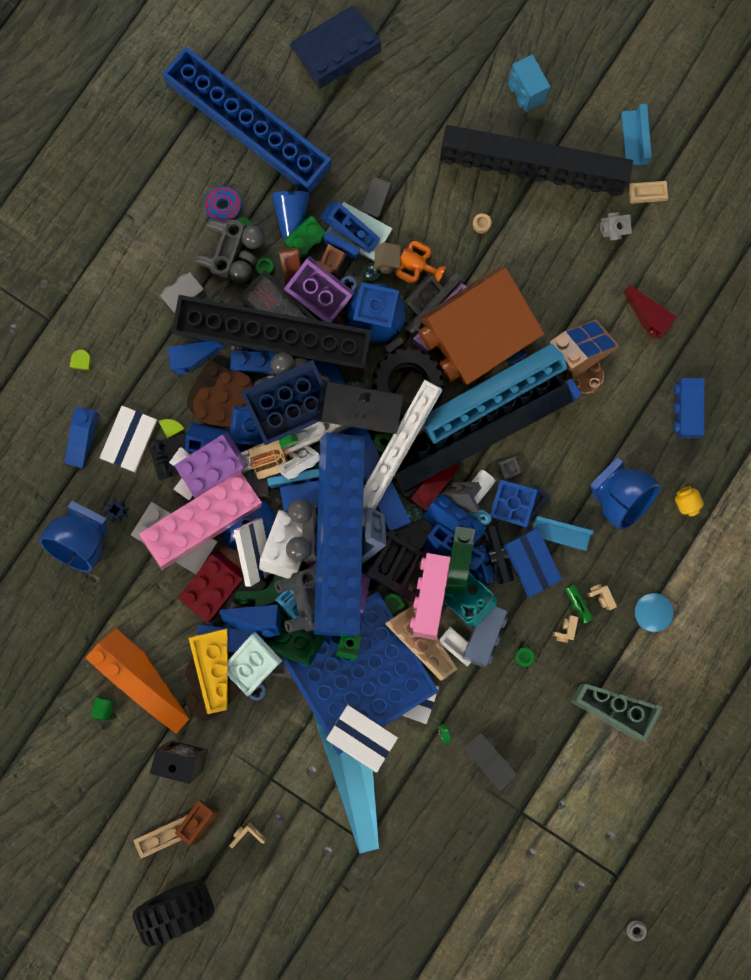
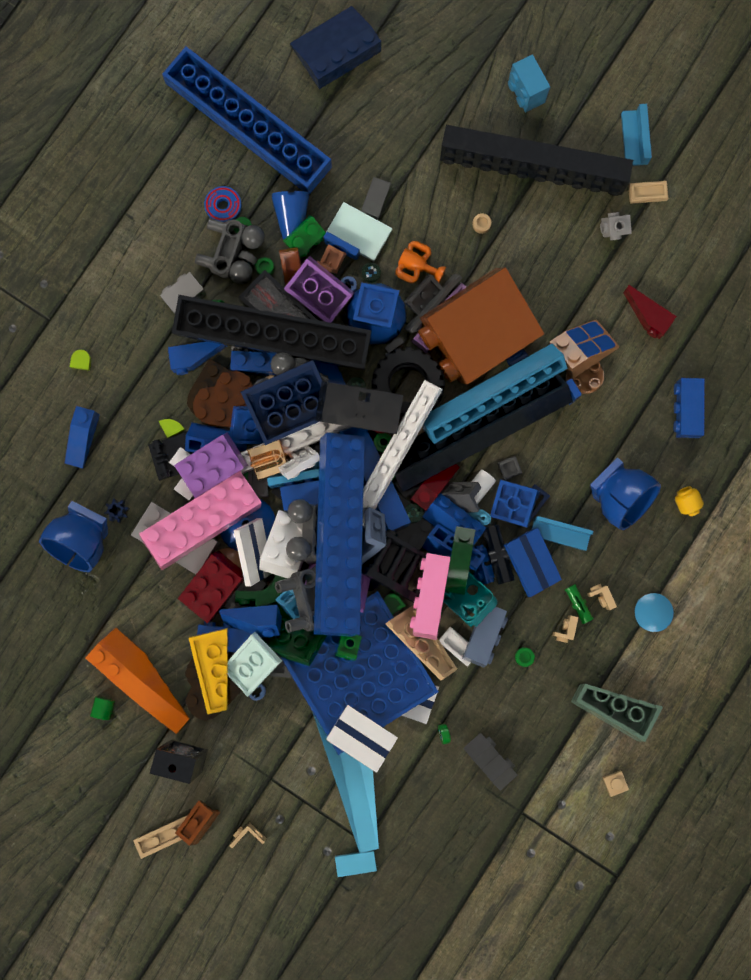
(128, 439): white tile -> none
(173, 913): black tyre -> none
(288, 441): green tile -> none
(349, 226): blue slope -> none
(355, 863): none -> medium azure tile
(387, 257): dark tan brick -> none
(615, 783): none -> tan plate
(636, 936): light grey plate -> none

